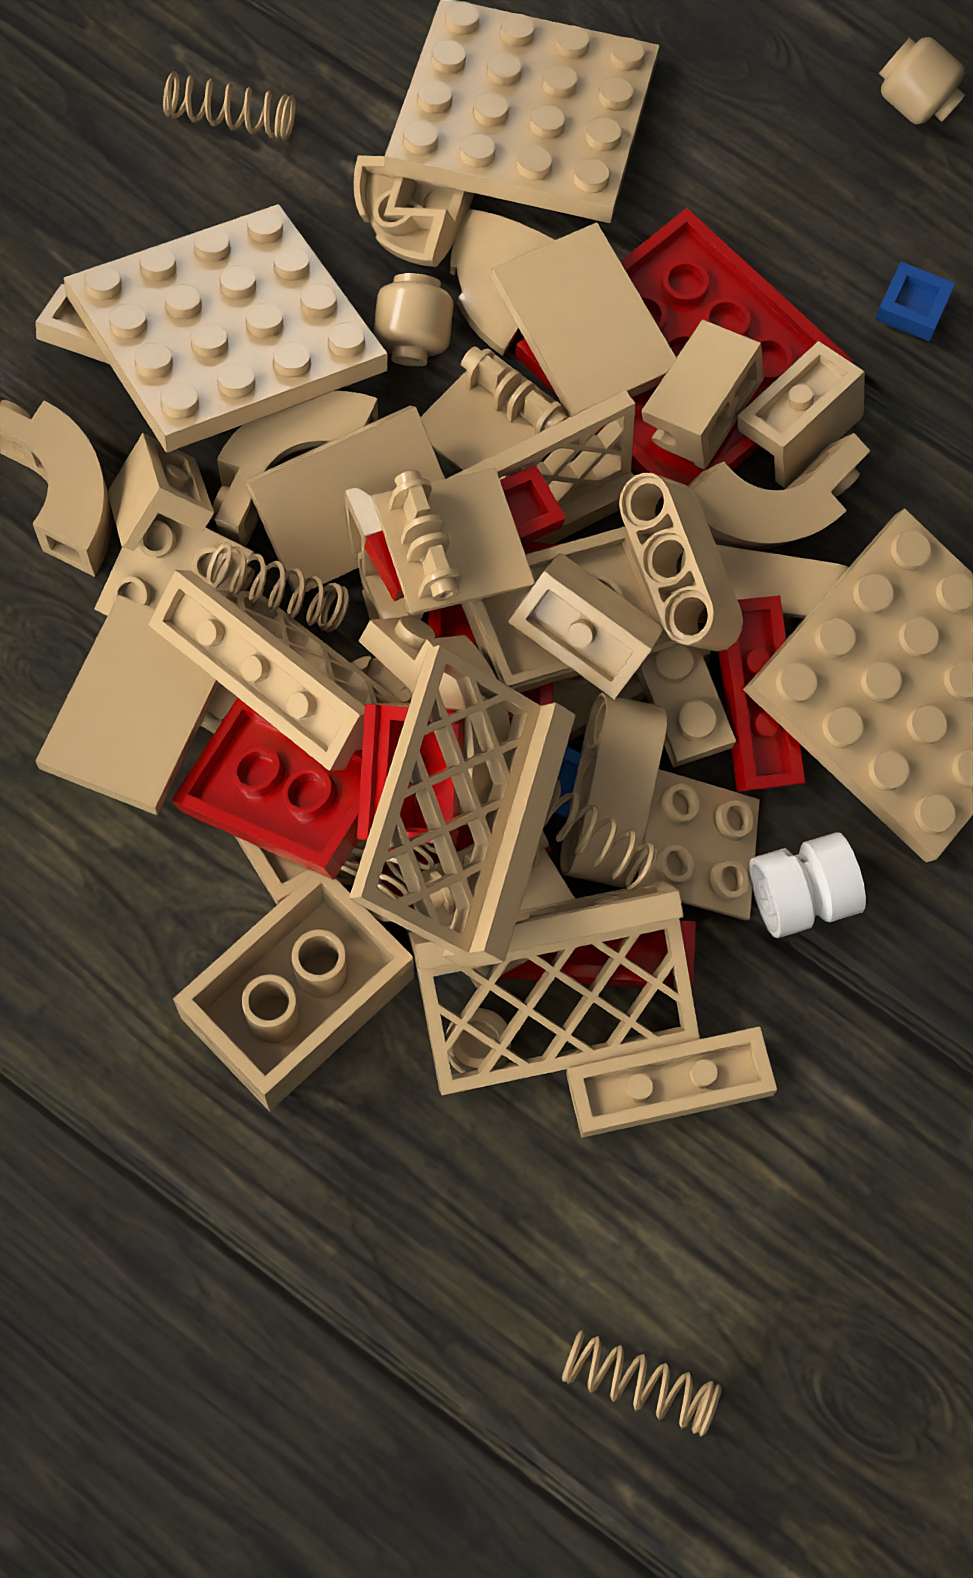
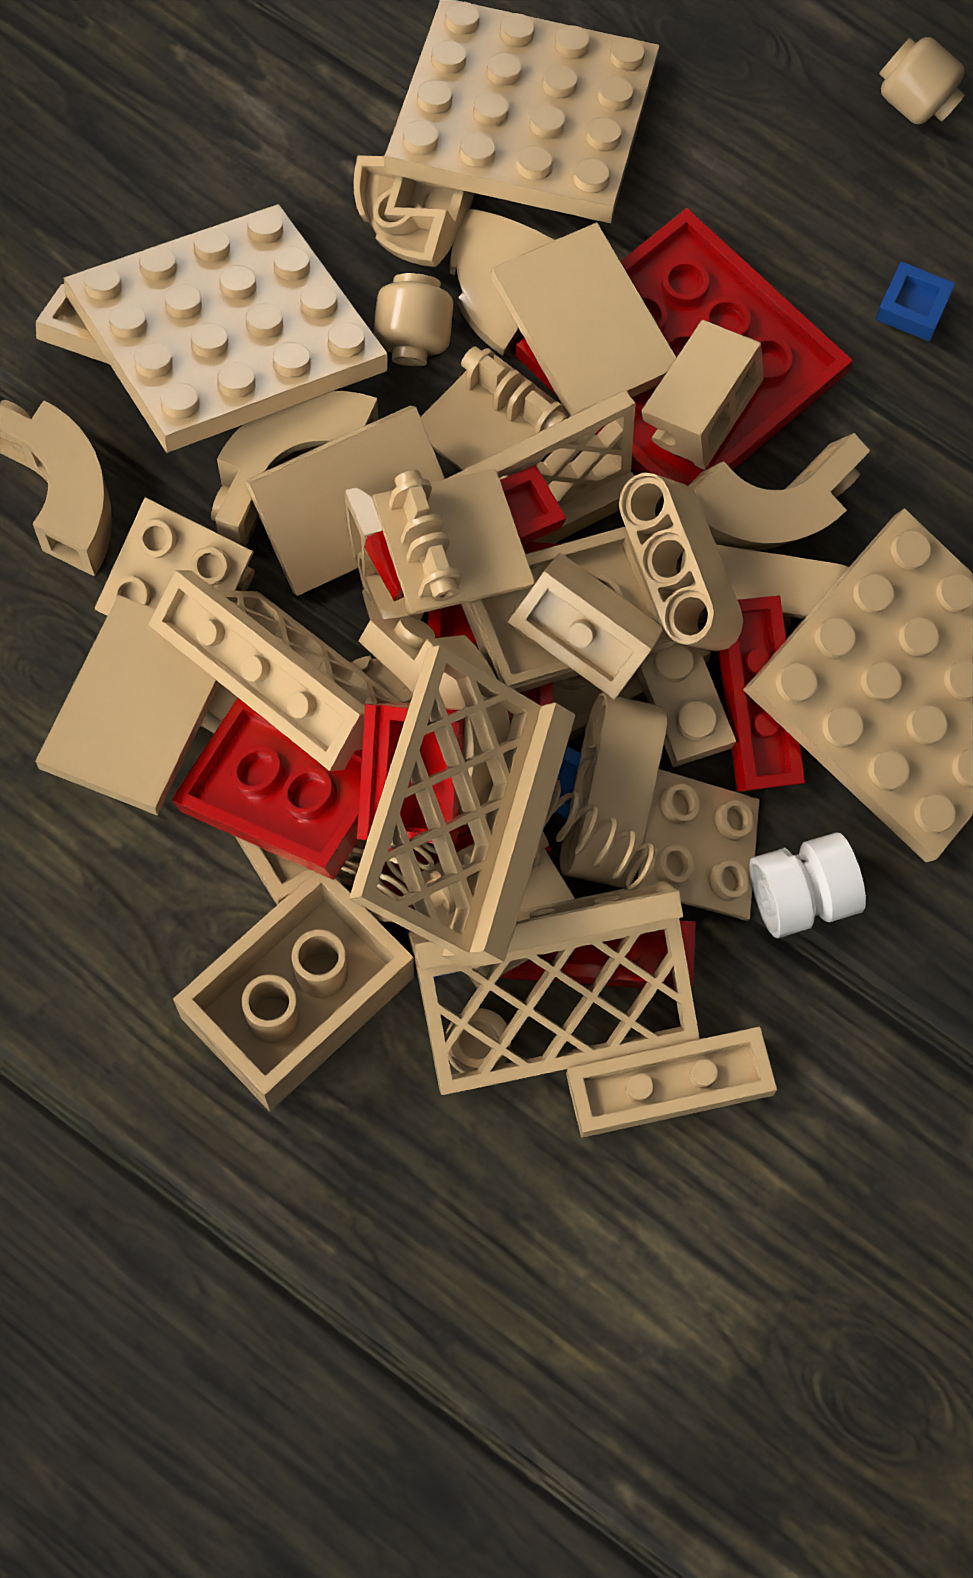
(157, 484): tan panel -> none
(284, 115): tan piece -> none
(324, 600): tan piece -> none
(705, 1400): tan piece -> none
(805, 410): tan panel -> none

